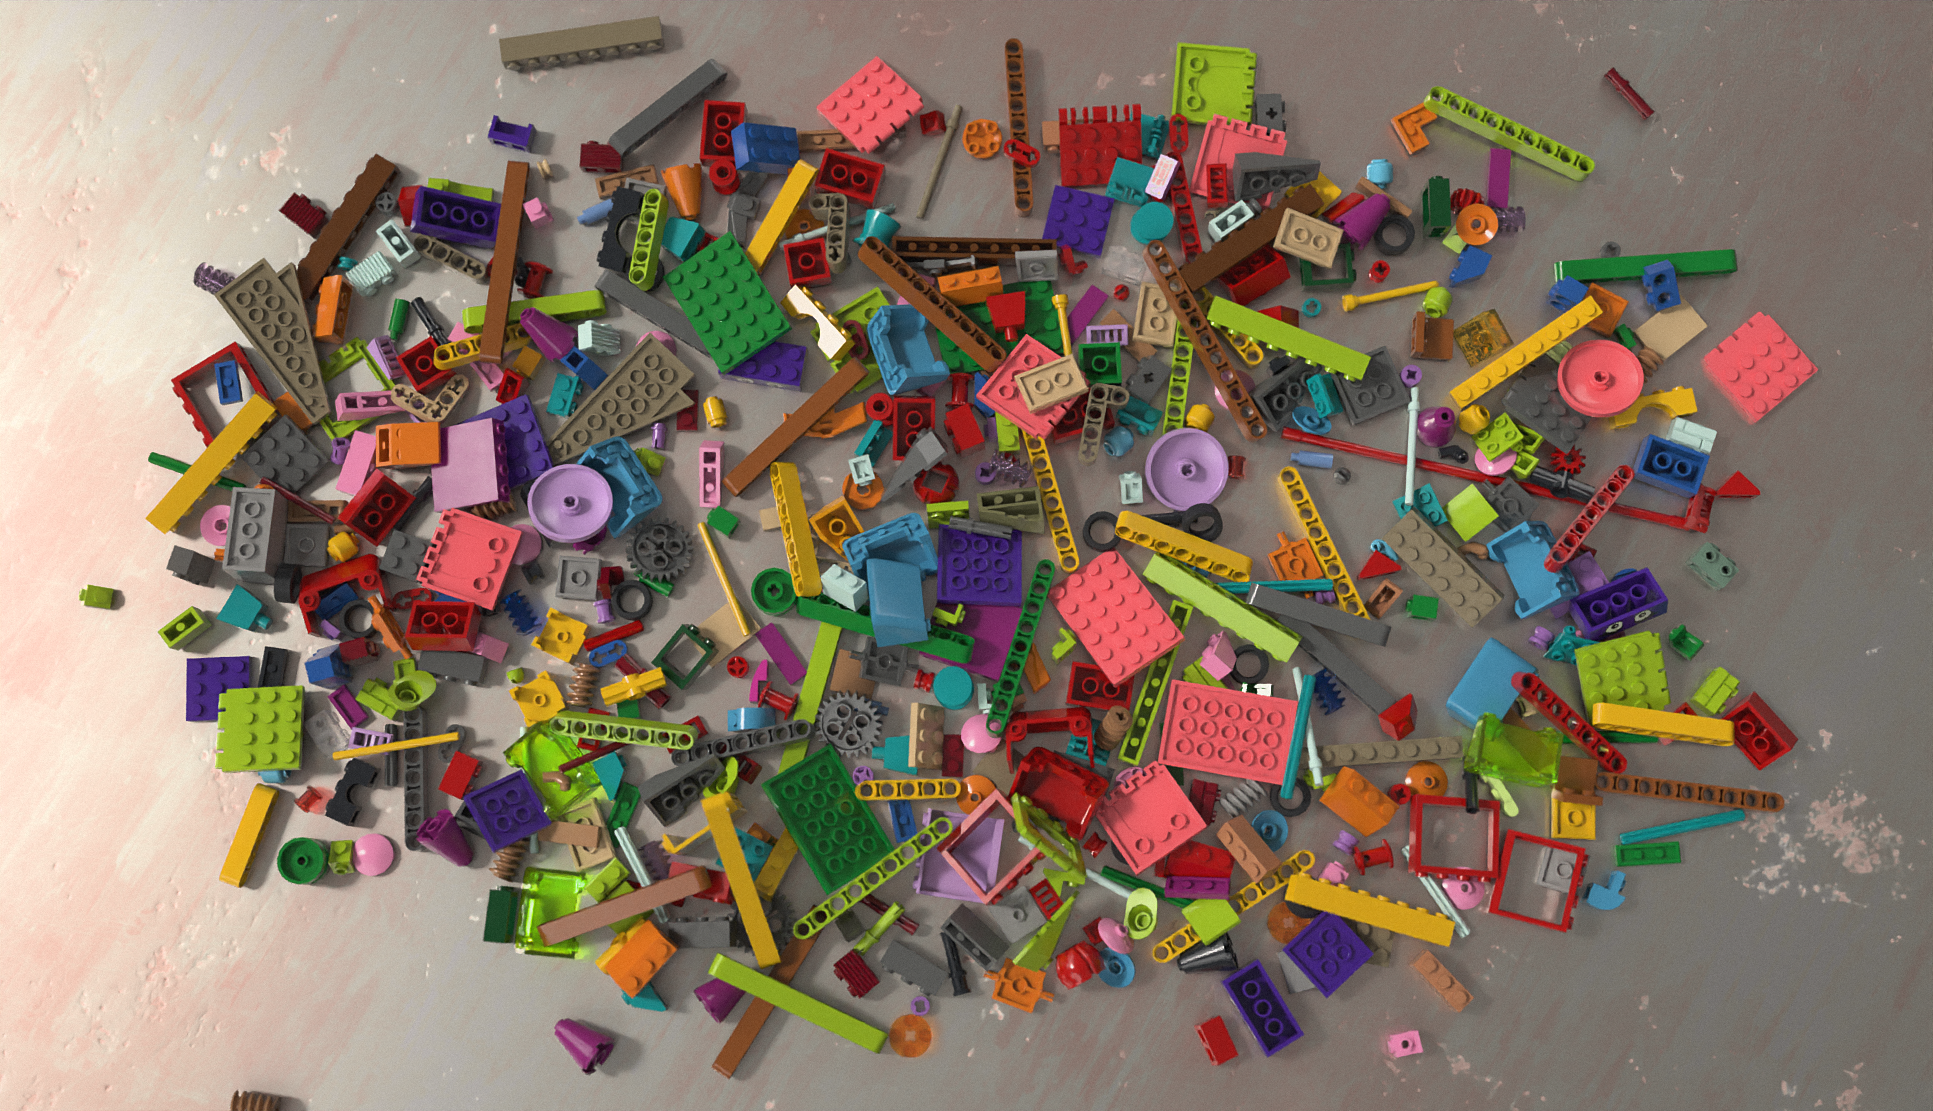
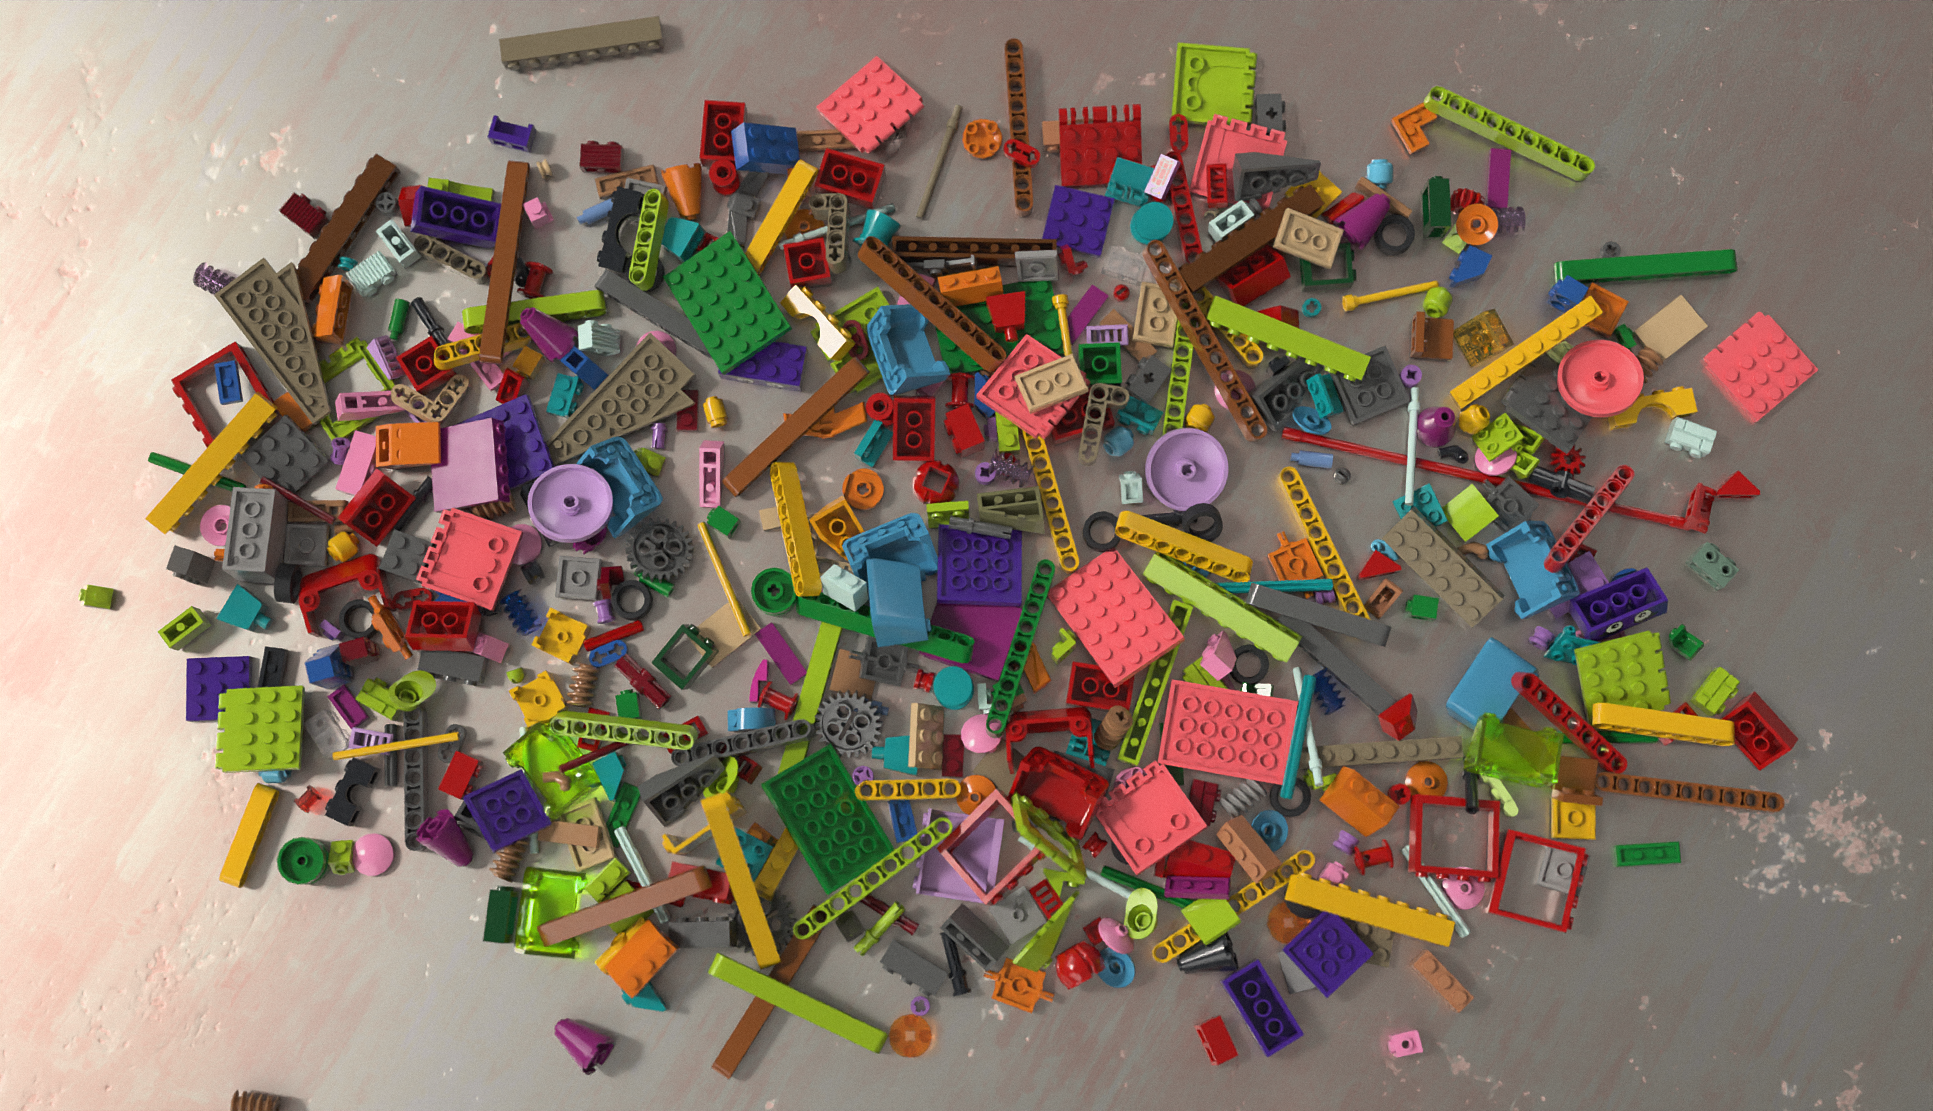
(335, 600): blue plate -> none
(403, 667): lime bracket -> none
(633, 686): yellow piece -> none
(656, 859): piece -> none
(667, 108): dark grey beam -> none
(718, 998): magenta cone -> none
(735, 664): red wheel -> none
(856, 974): dark red brick -> none
(861, 470): light aqua bracket -> none
(923, 453): dark grey wedge -> none
(933, 123): red slope -> none
(944, 618): lime bracket -> none
(1153, 134): teal hinge -> none
(1236, 467): clear red bush -> none
(1383, 267): red bush -> none
(1526, 708): tan bush -> none
(1608, 897): dark azure brick -> none
(1632, 97): dark red pin -> none
(1665, 284): blue brick -> none
(1670, 466): blue brick -> none
(1682, 826): teal axle -> none

